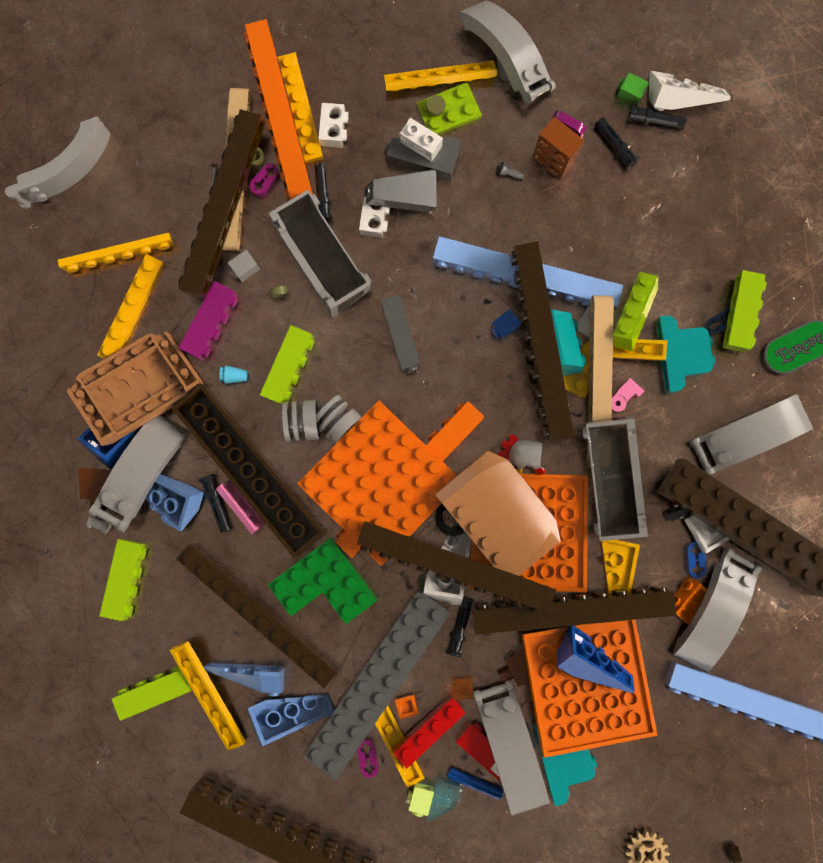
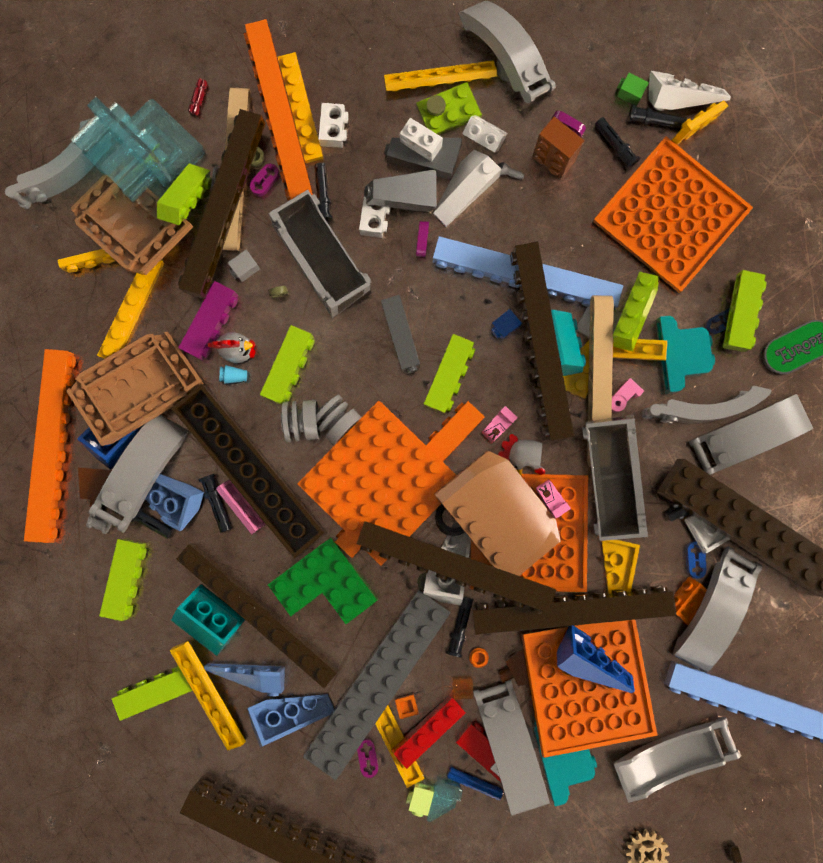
(49, 446): none -> orange brick
(127, 228): none -> medium nougat slope
(138, 147): none -> clear light blue piece
(152, 523): none -> black pin
(183, 194): none -> lime brick
(197, 97): none -> dark red axle
(207, 619): none -> teal slope
(233, 346): none -> light grey piece
(422, 239): none -> magenta beam
(449, 372): none -> lime brick
(467, 184): none -> white wedge
(478, 657): none -> orange plate
(484, 133): none -> white brick
(499, 424): none -> bright pink leg
(552, 499): none -> bright pink leg
(672, 214): none -> orange plate
(674, 758): none -> light grey windscreen
(702, 119): none -> yellow wing
(702, 413): none -> light grey windscreen

